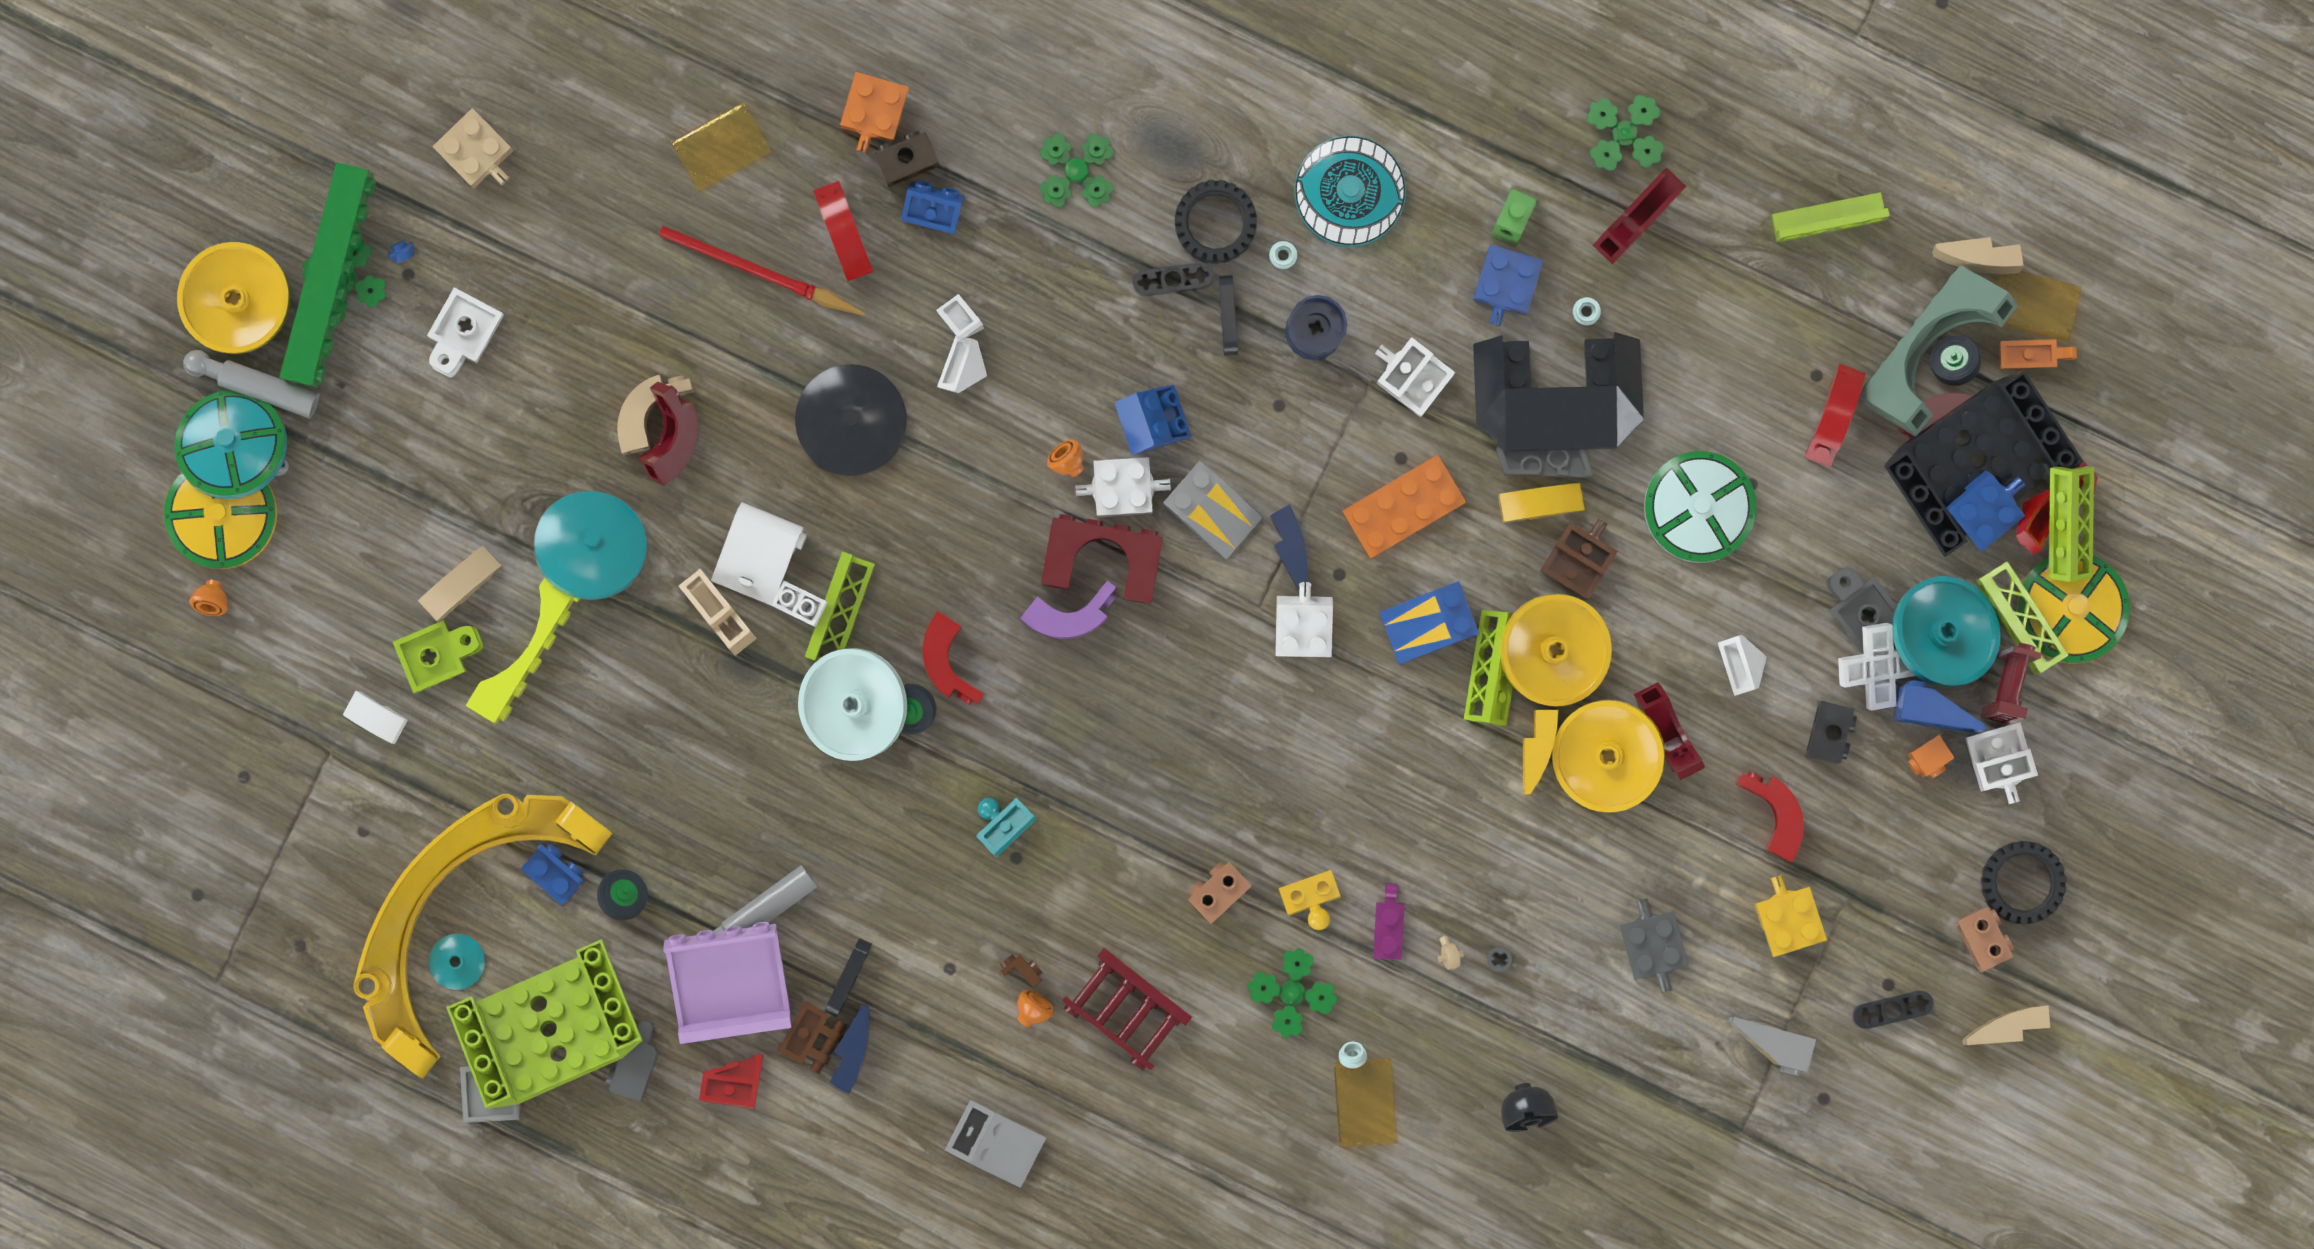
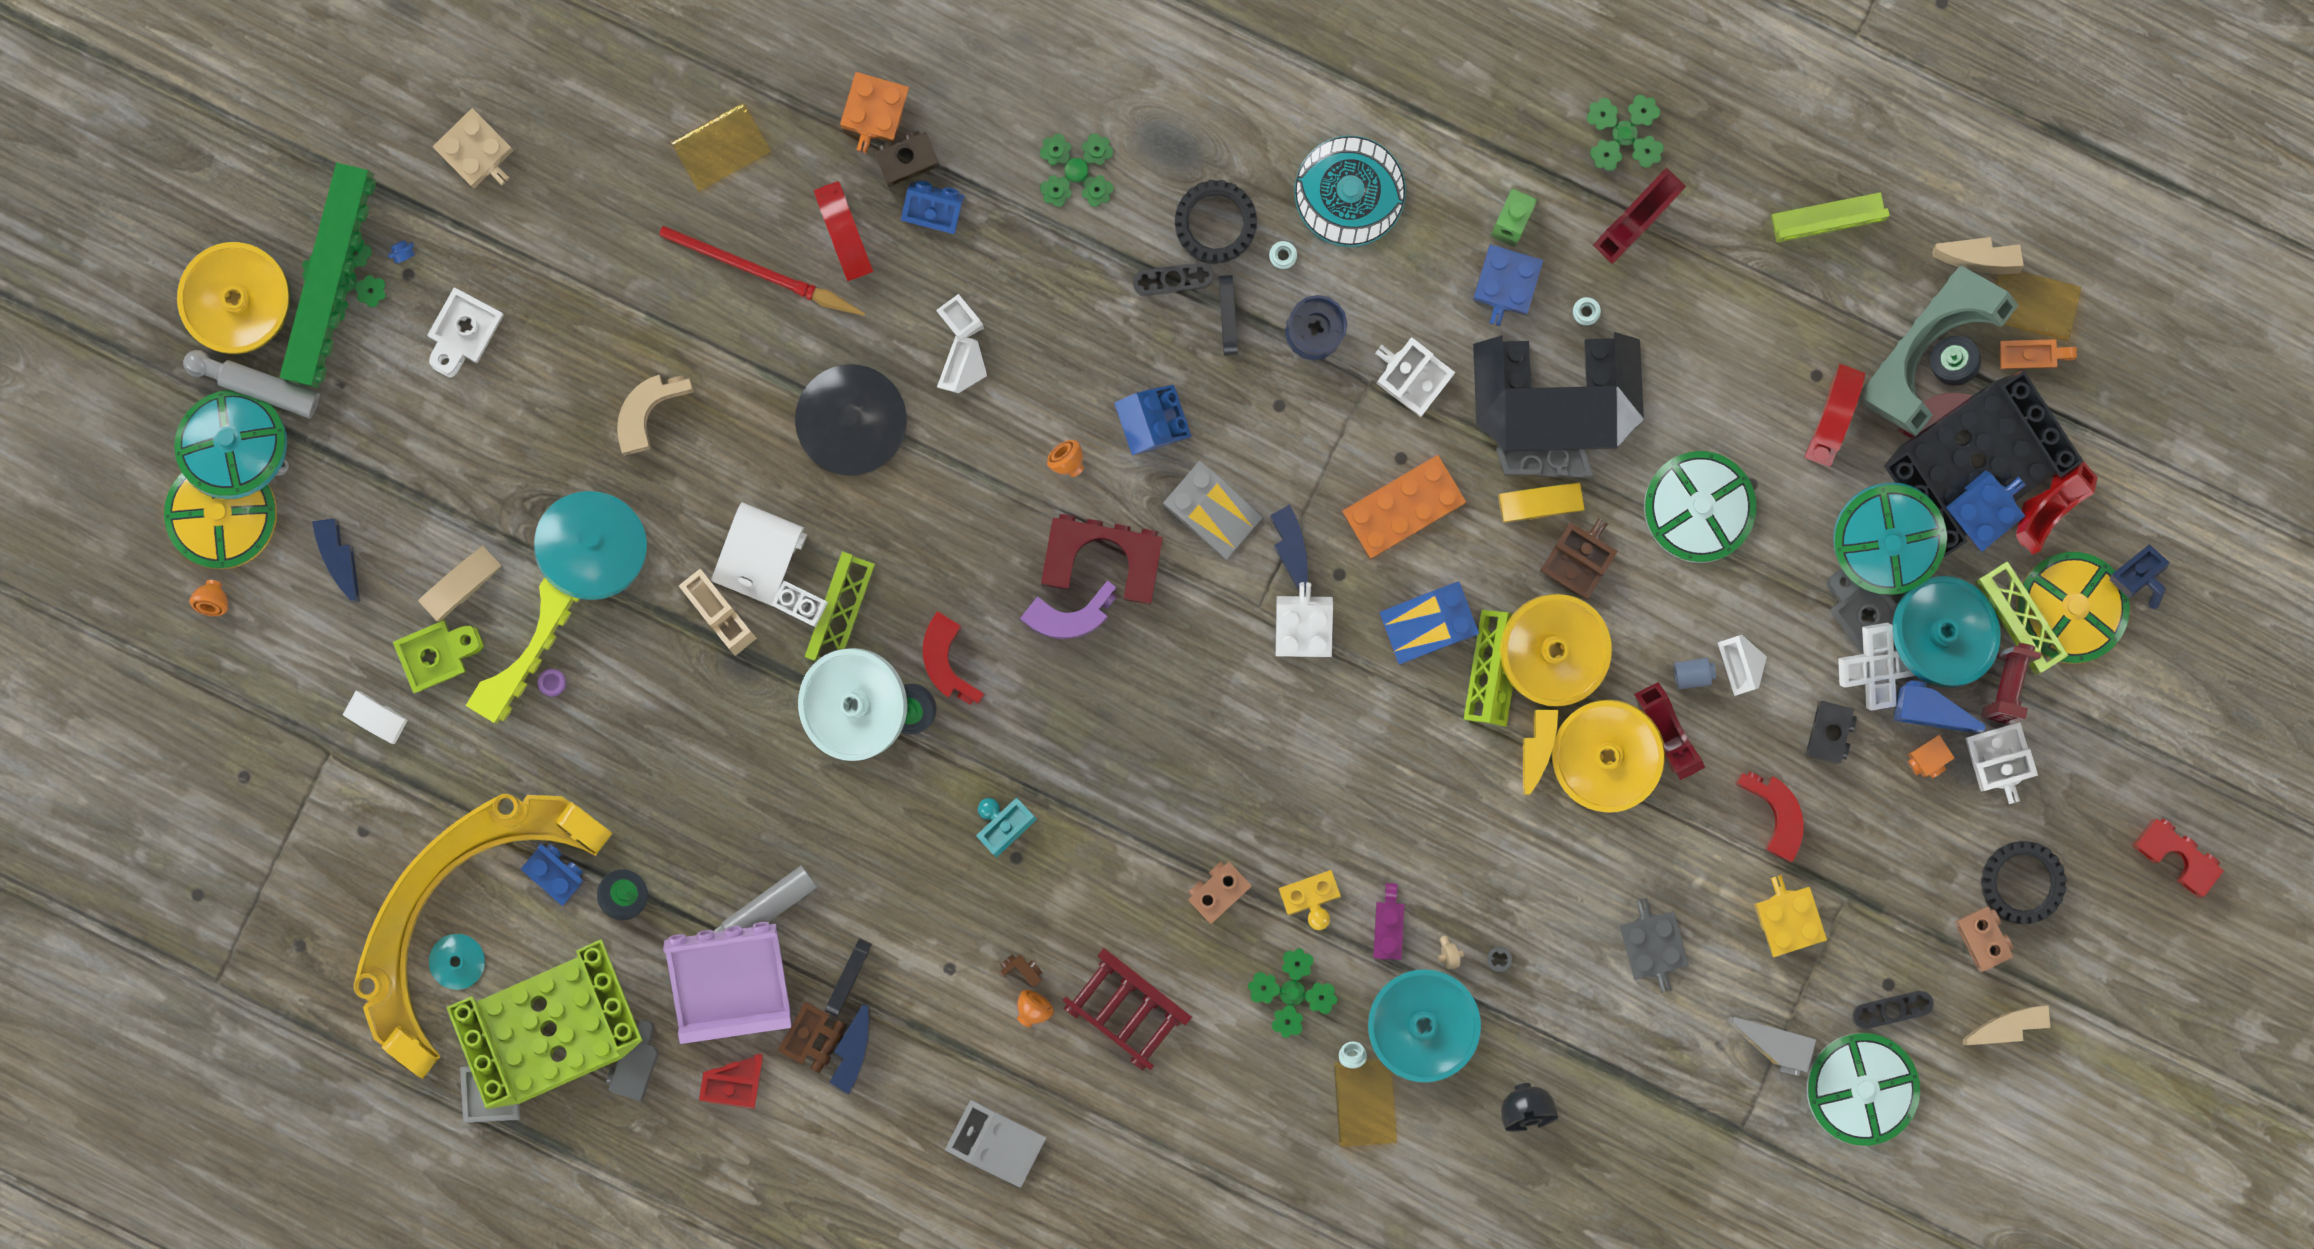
(337, 557): none -> dark blue slope
(551, 682): none -> medium lavender tile
(677, 439): dark red arch -> none
(1122, 487): white plate -> none
(1424, 1025): none -> teal dish
(1694, 673): none -> sand blue brick
(1863, 1089): none -> dish
(1889, 538): none -> dish
(2067, 524): lime fence -> none
(2142, 571): none -> dark blue plate
(2199, 870): none -> red arch

